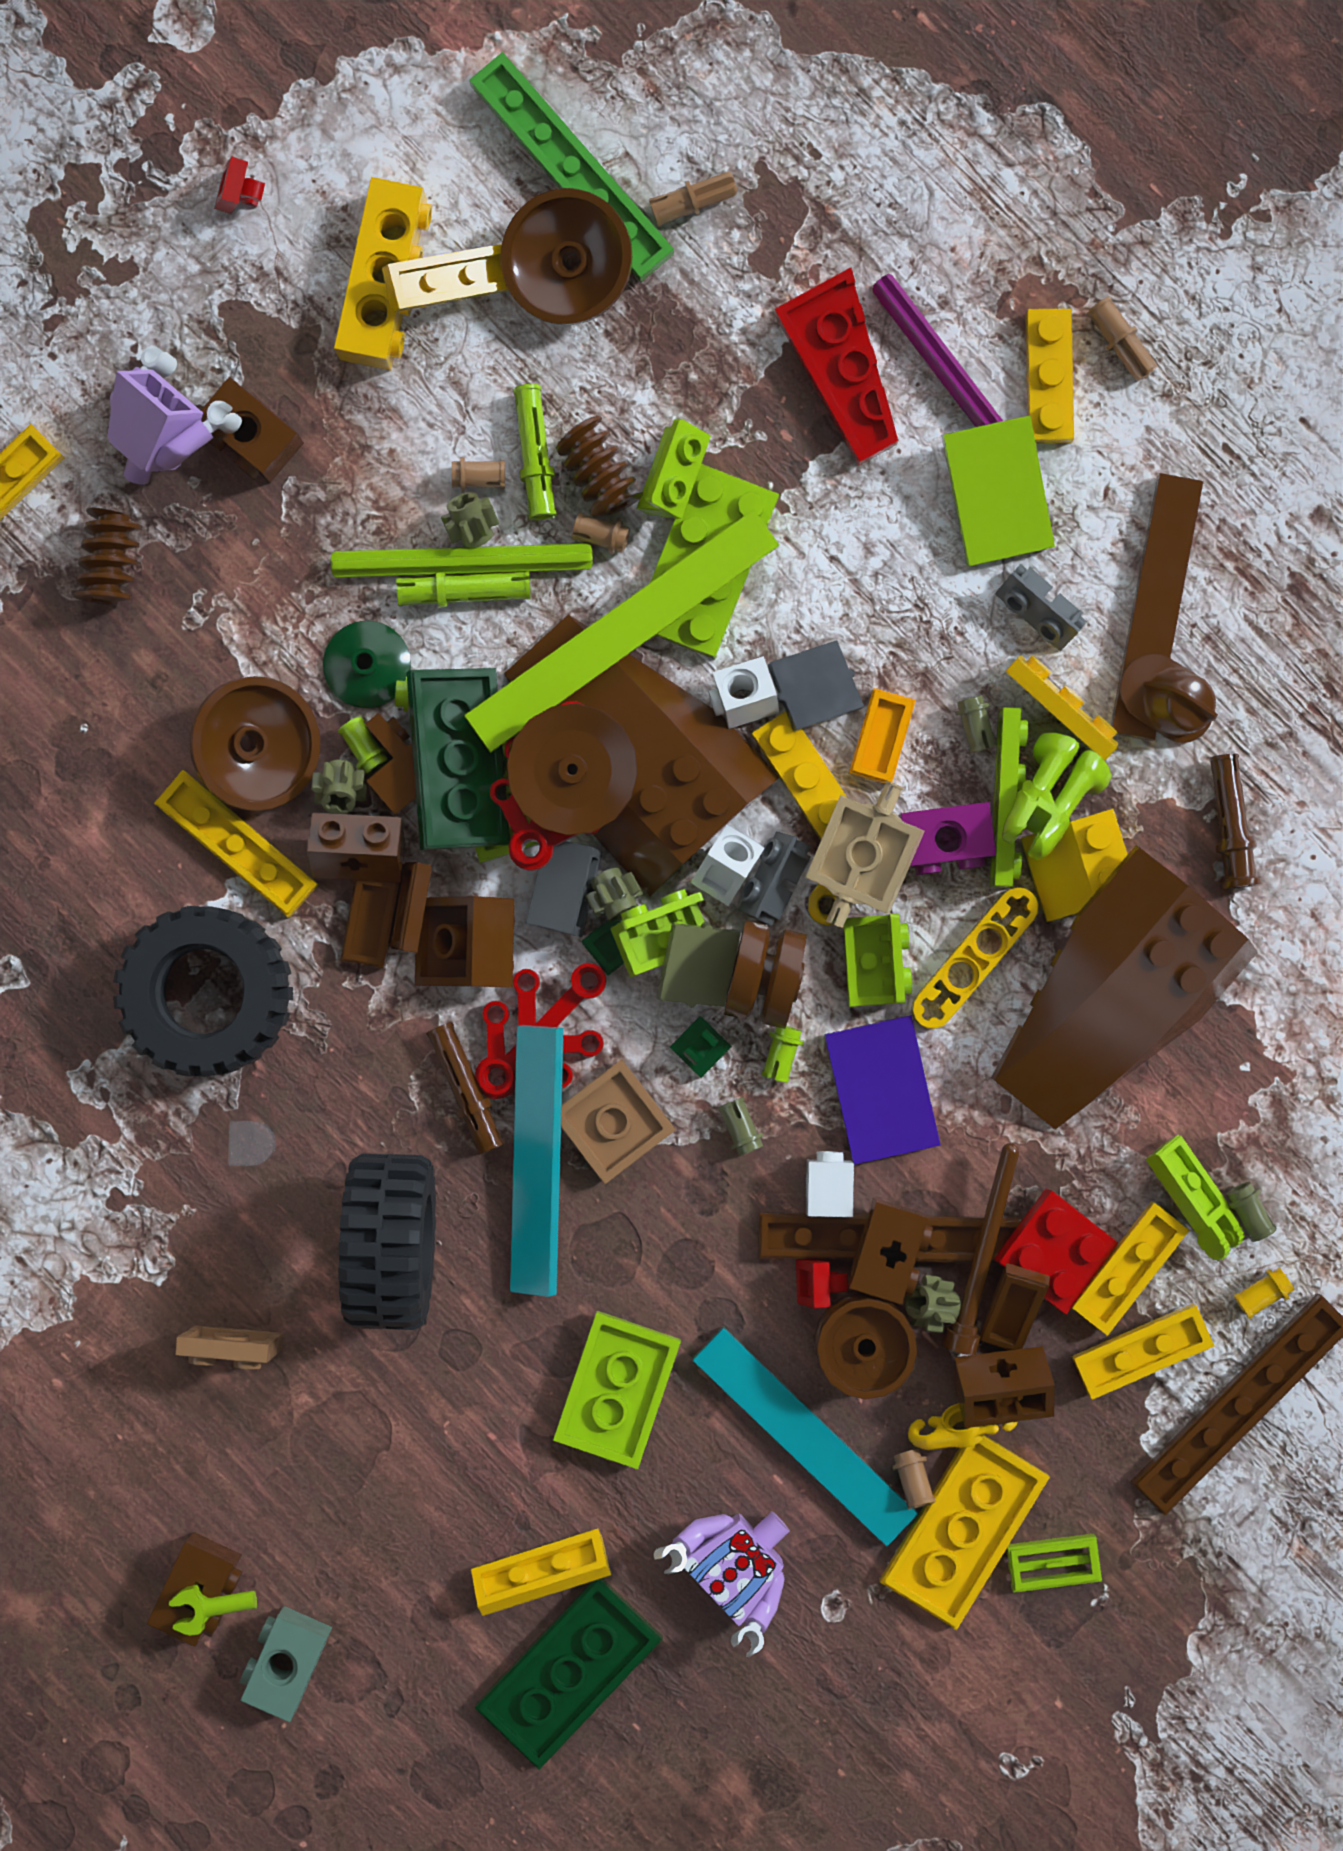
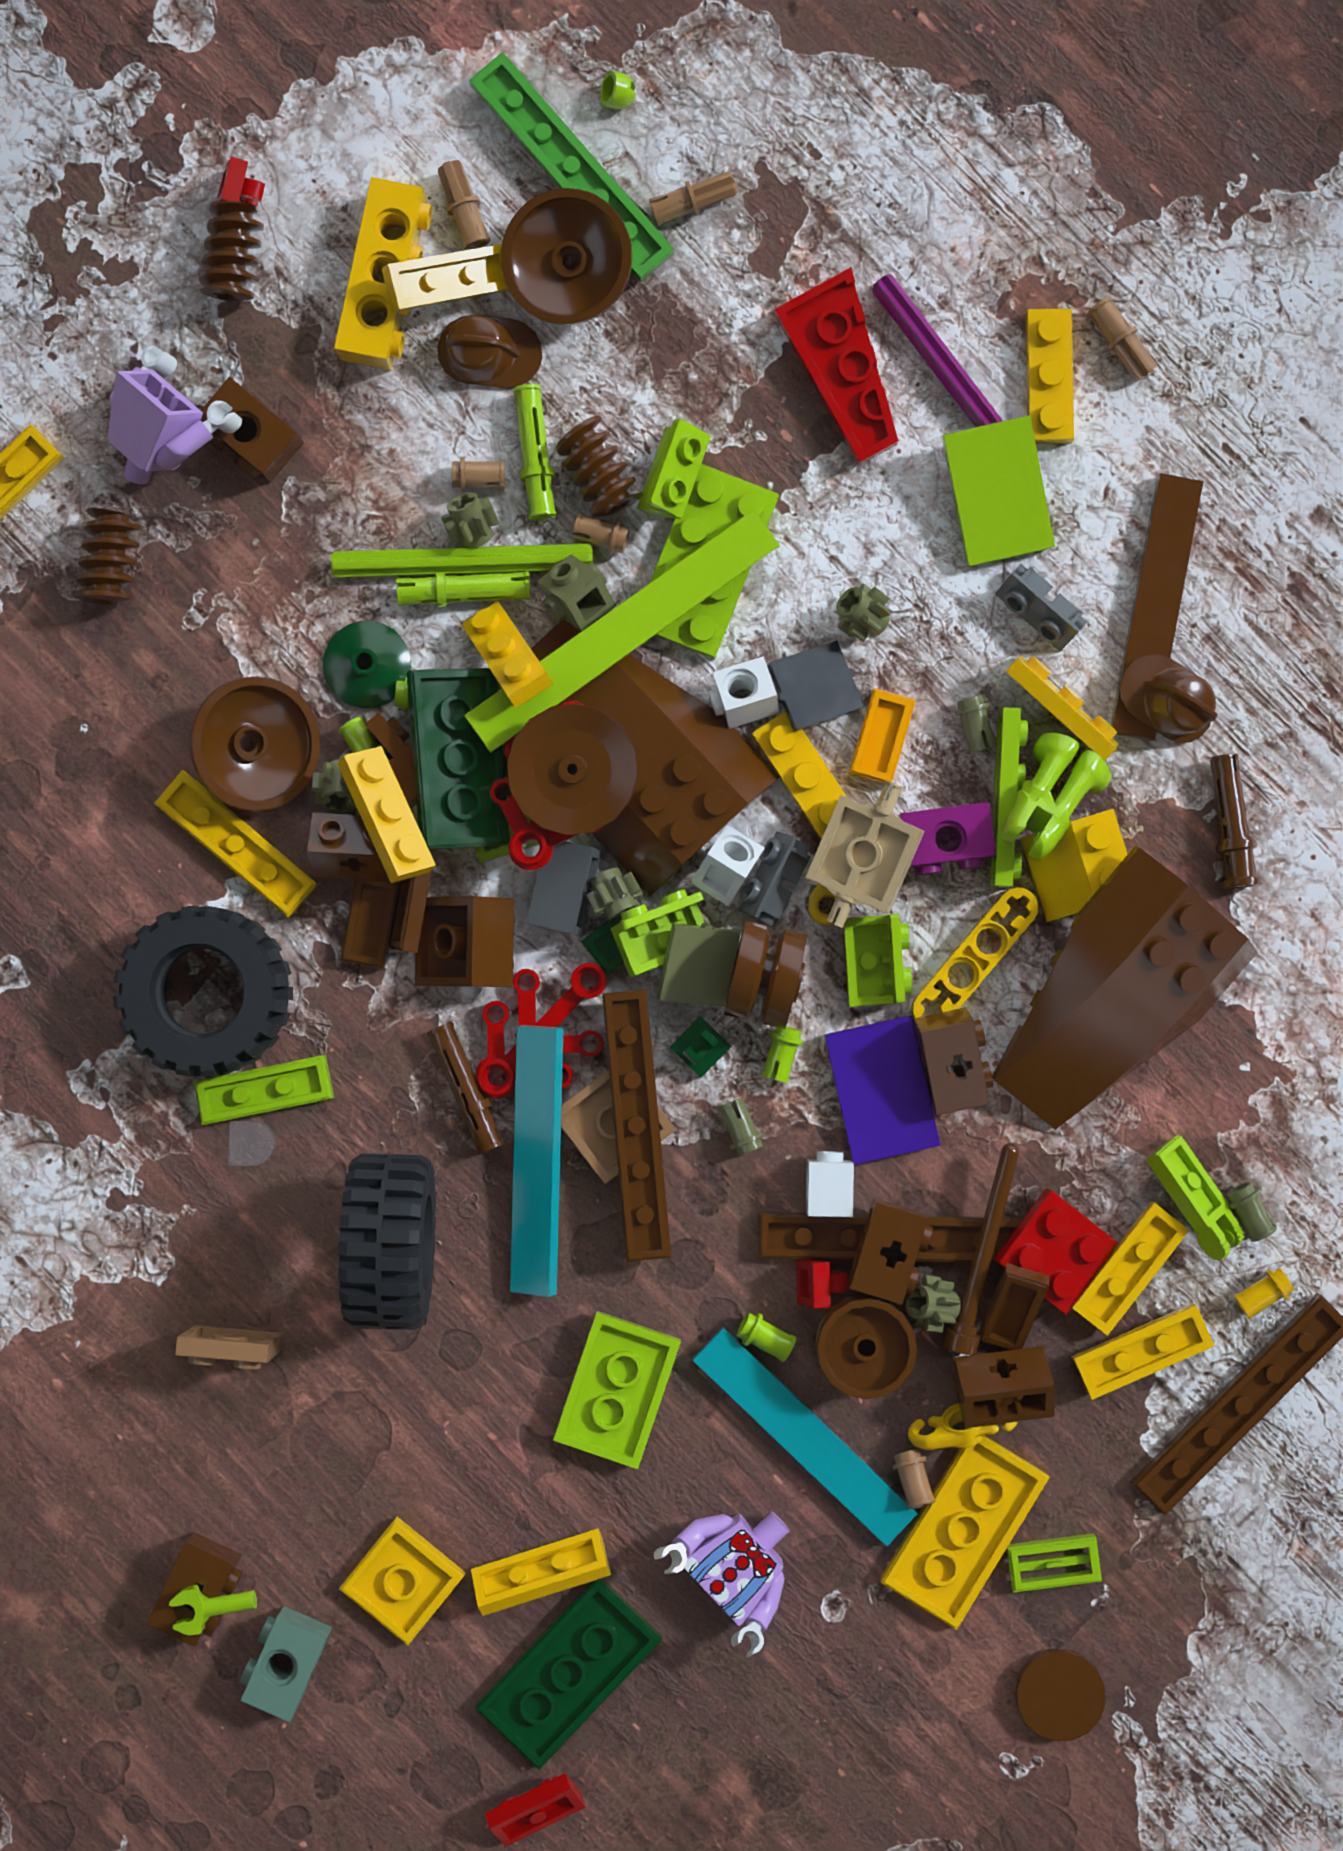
(228, 251): none -> reddish brown piece
(263, 1089): none -> lime tile
(386, 814): none -> yellow plate
(402, 1580): none -> yellow tile
(463, 205): none -> medium nougat axle
(489, 351): none -> reddish brown piece
(507, 654): none -> yellow plate
(535, 1809): none -> red plate
(576, 593): none -> olive brick
(617, 90): none -> lime hinge
(636, 1125): none -> reddish brown tile
(765, 1336): none -> lime pin
(863, 612): none -> olive gear
(939, 1040): none -> reddish brown brick
(1060, 1694): none -> reddish brown tile

